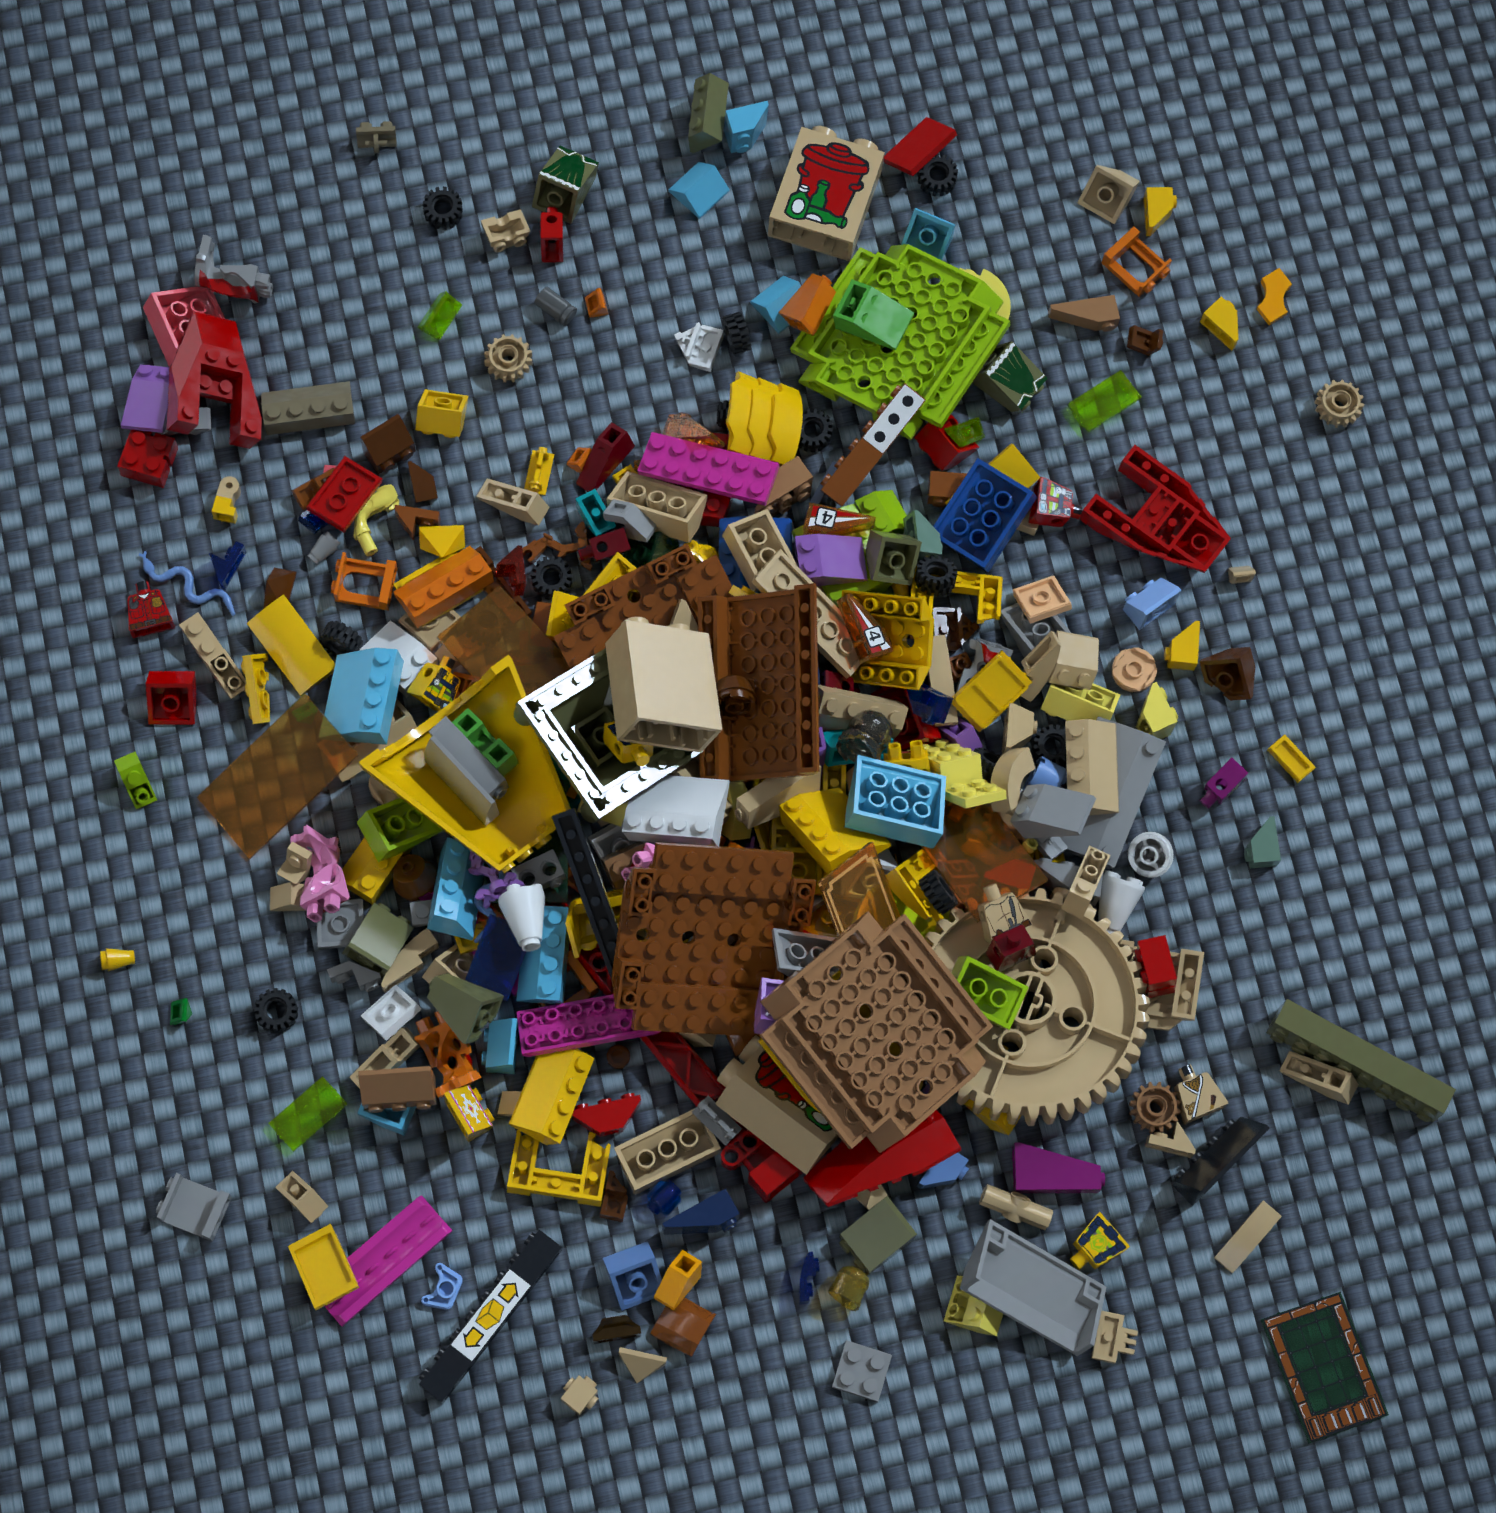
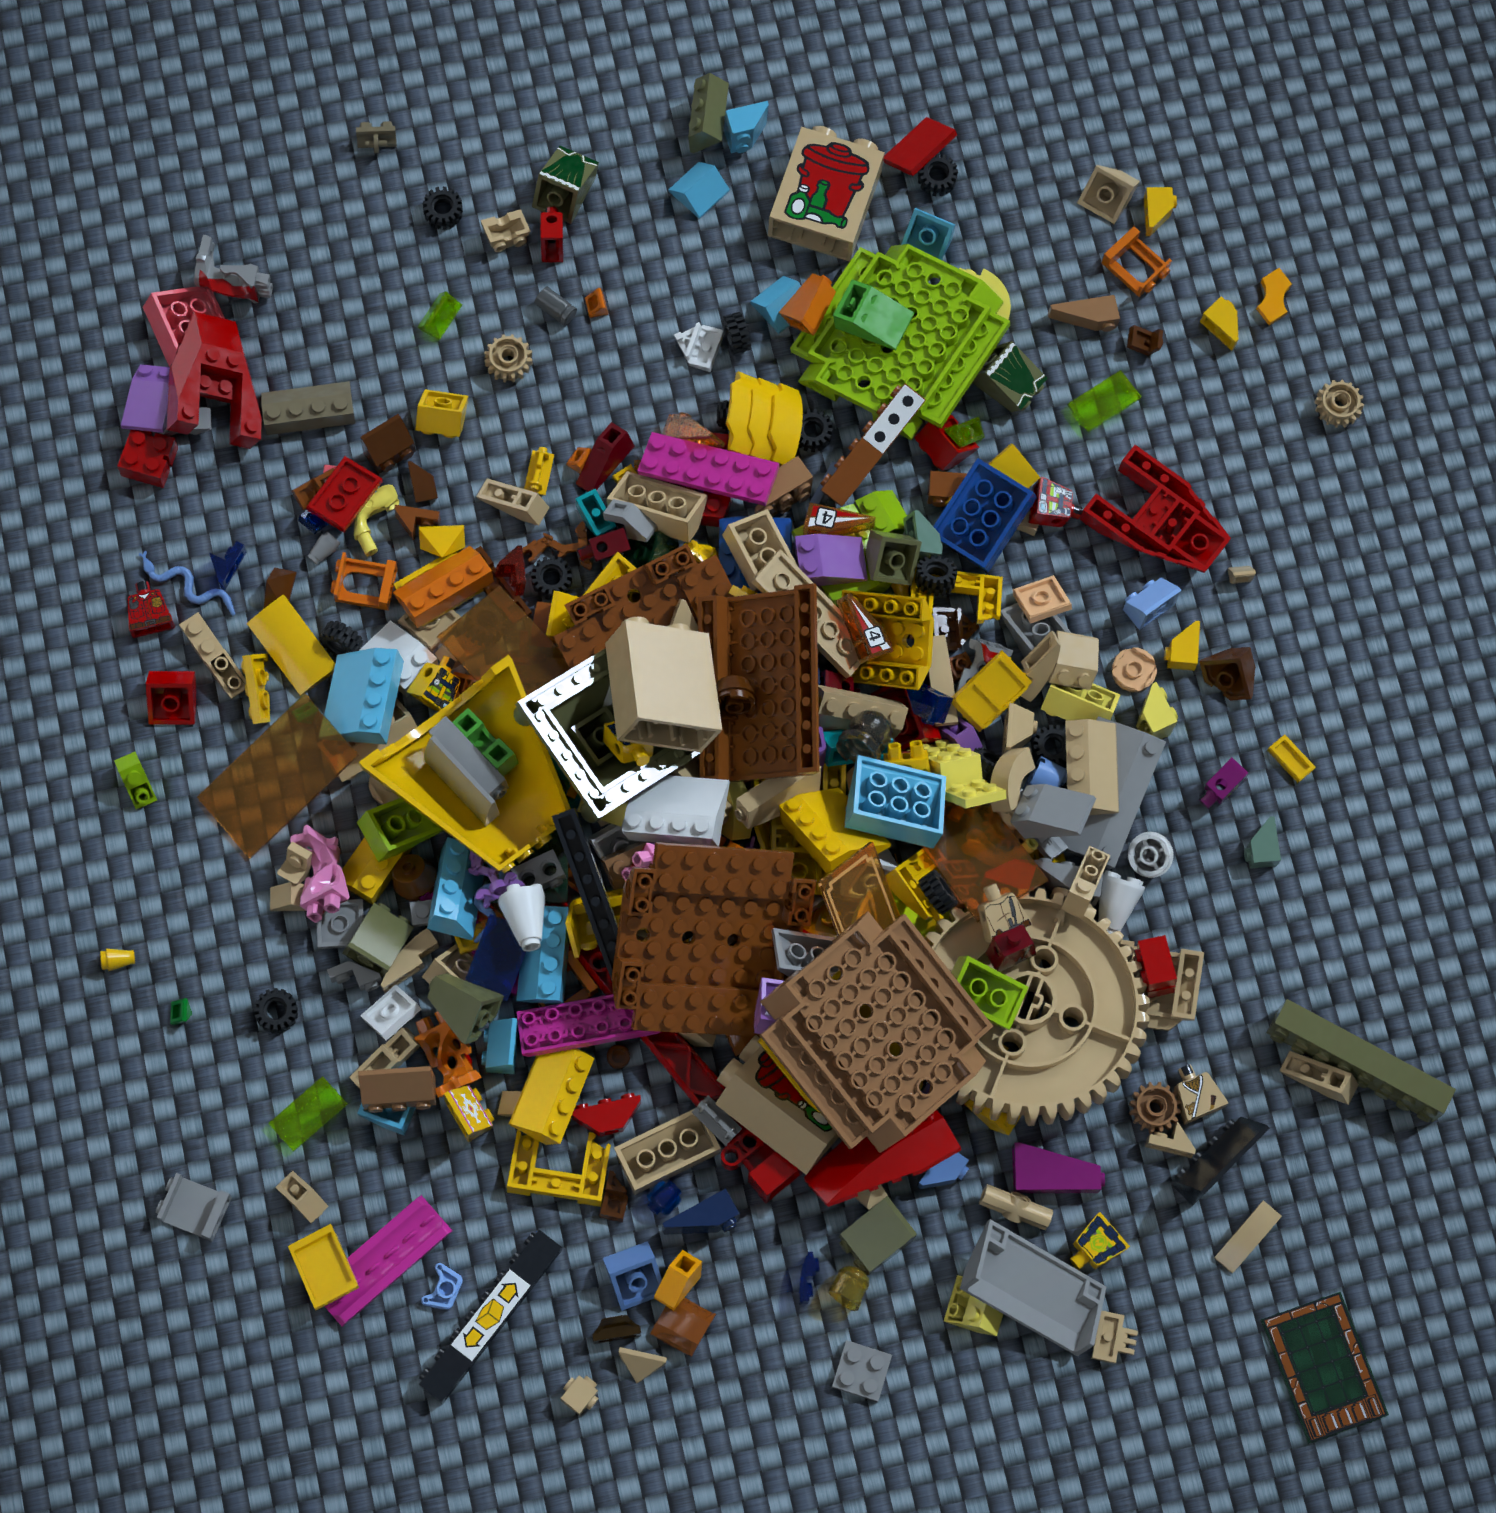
(225, 499): leg -> none

